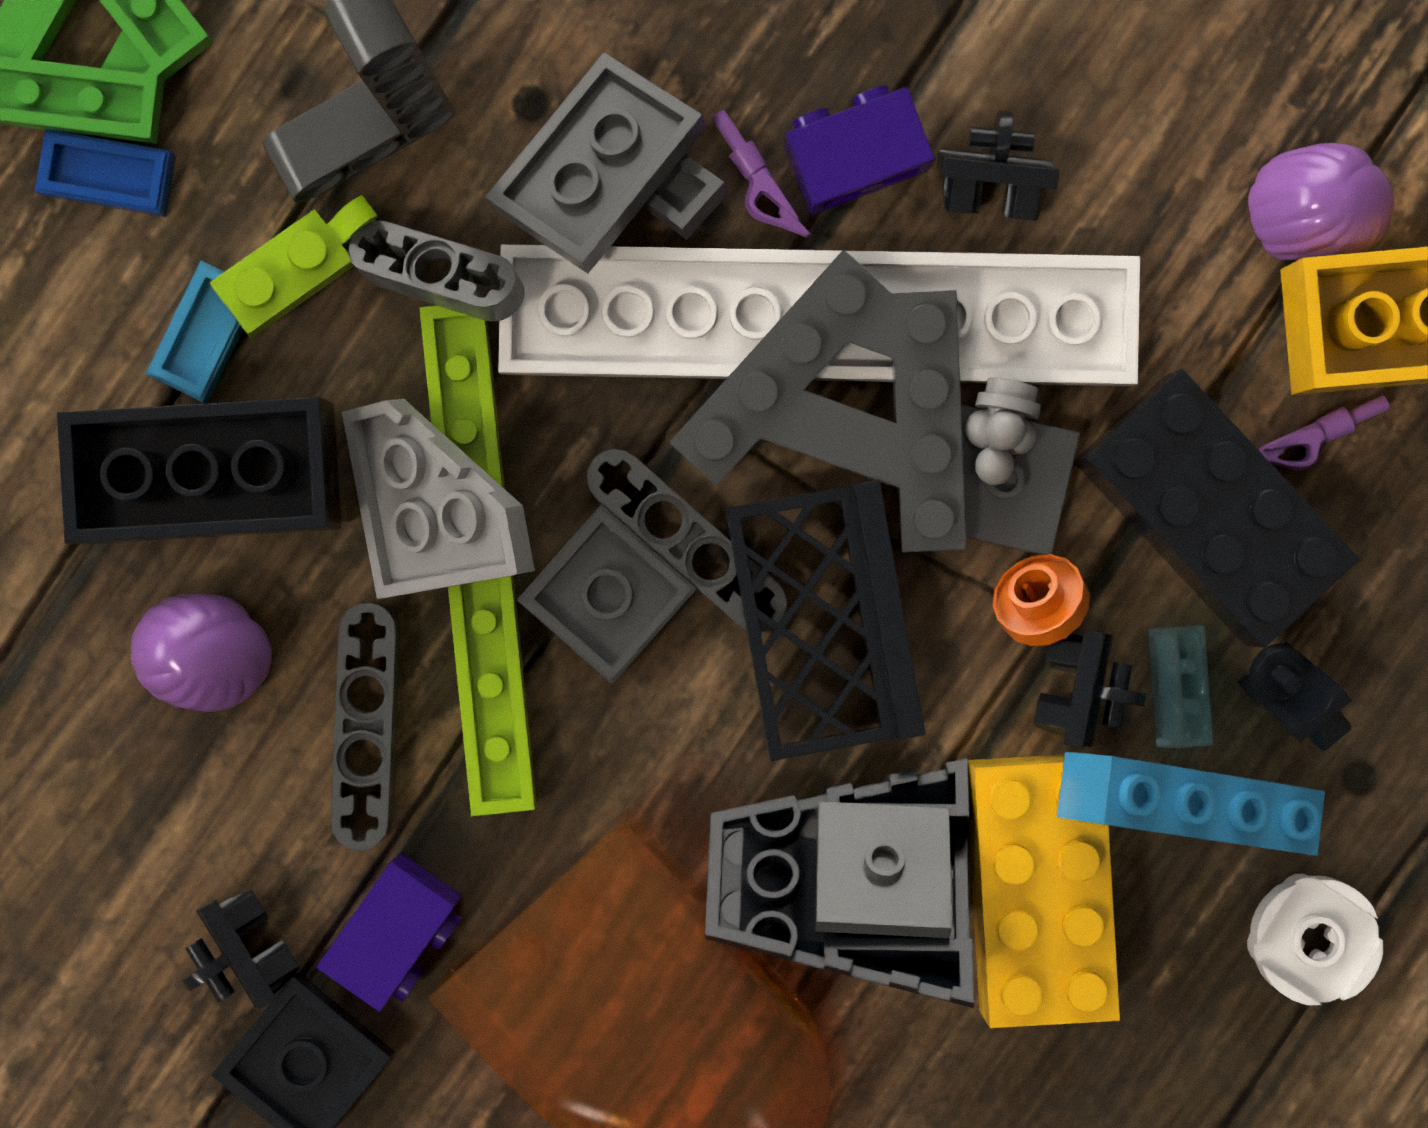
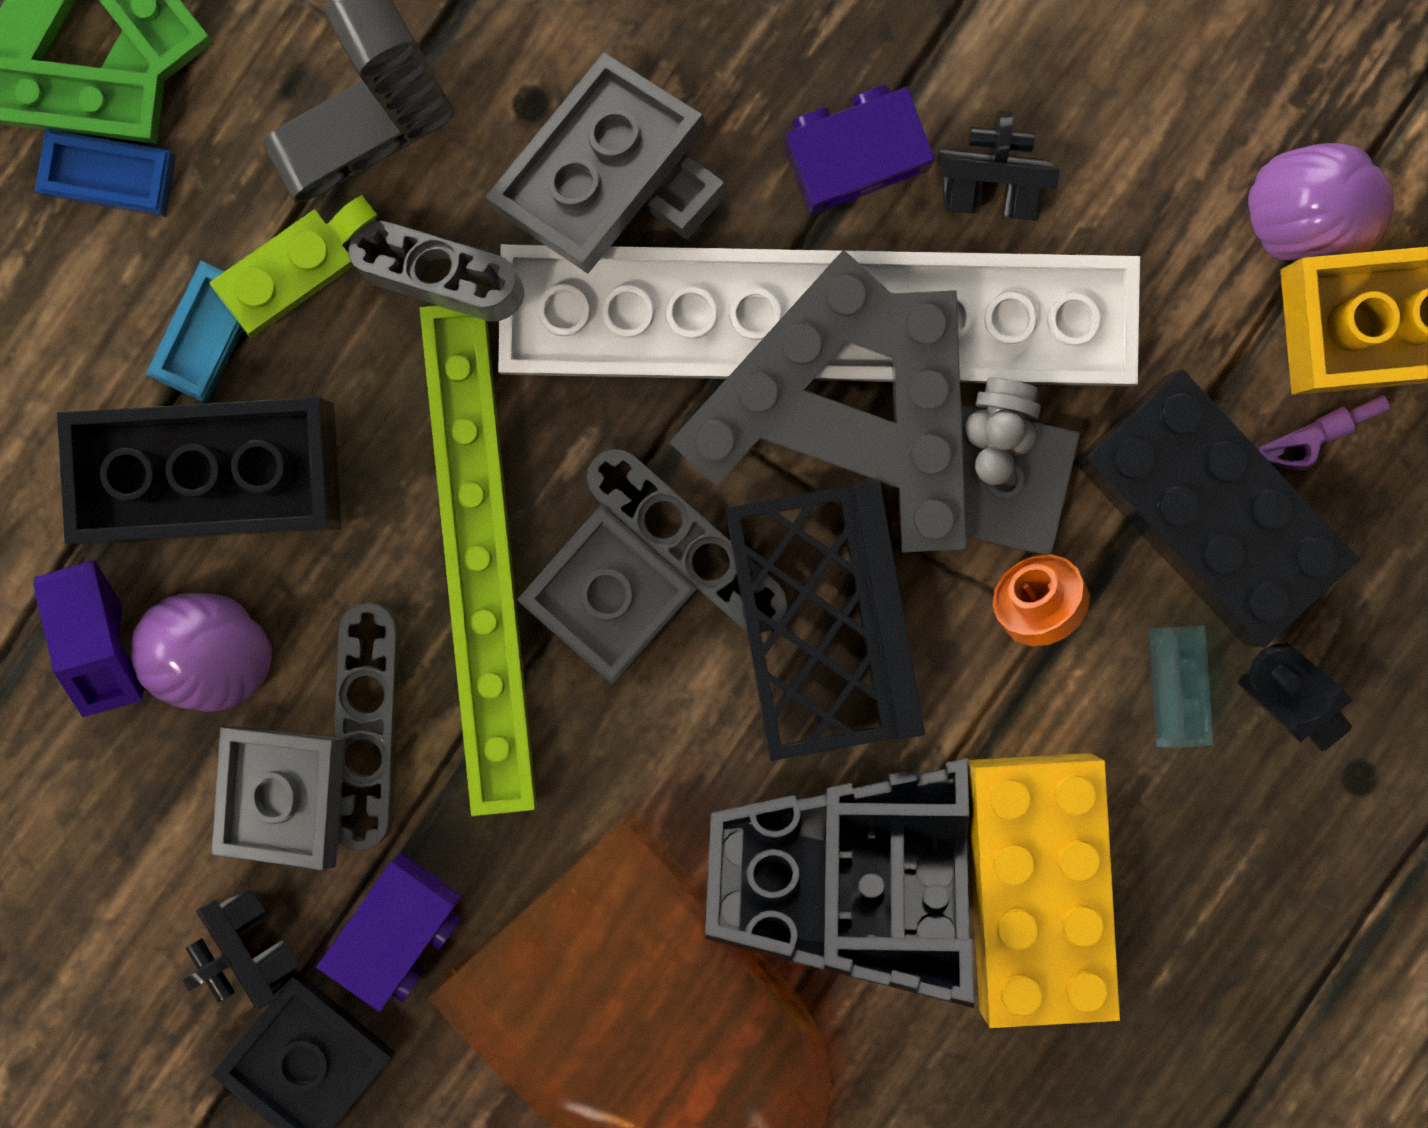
(82, 638): none -> dark purple slope
(278, 797): none -> dark grey plate
(429, 506): light grey plate -> none
(753, 167): medium lavender hand -> none
(883, 870): plate -> none
(1078, 716): black hips -> none
(1190, 803): dark azure brick -> none
(1321, 976): white plate -> none

